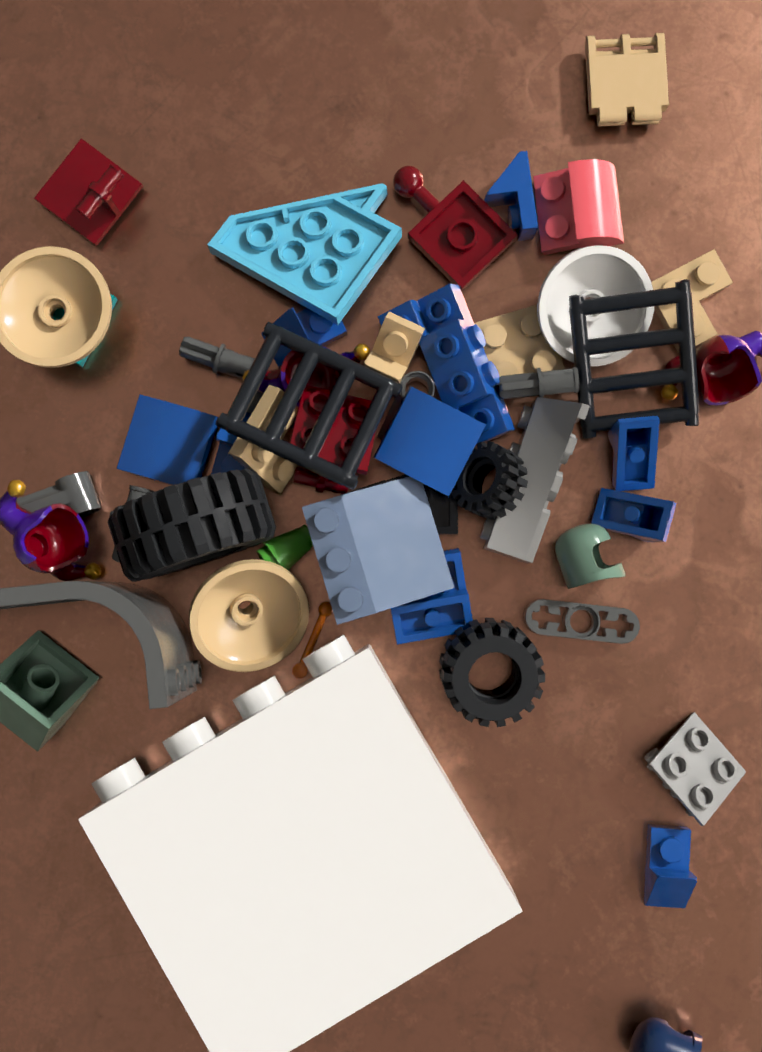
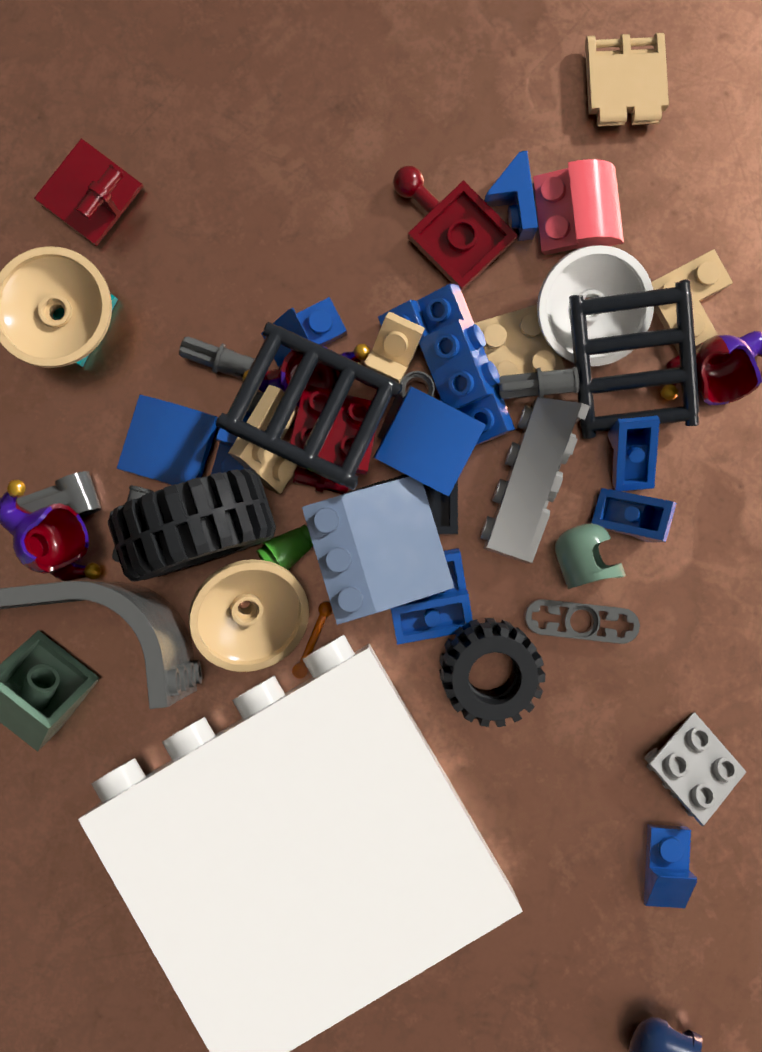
(312, 248): medium azure wing -> none
(504, 487): black tyre -> none

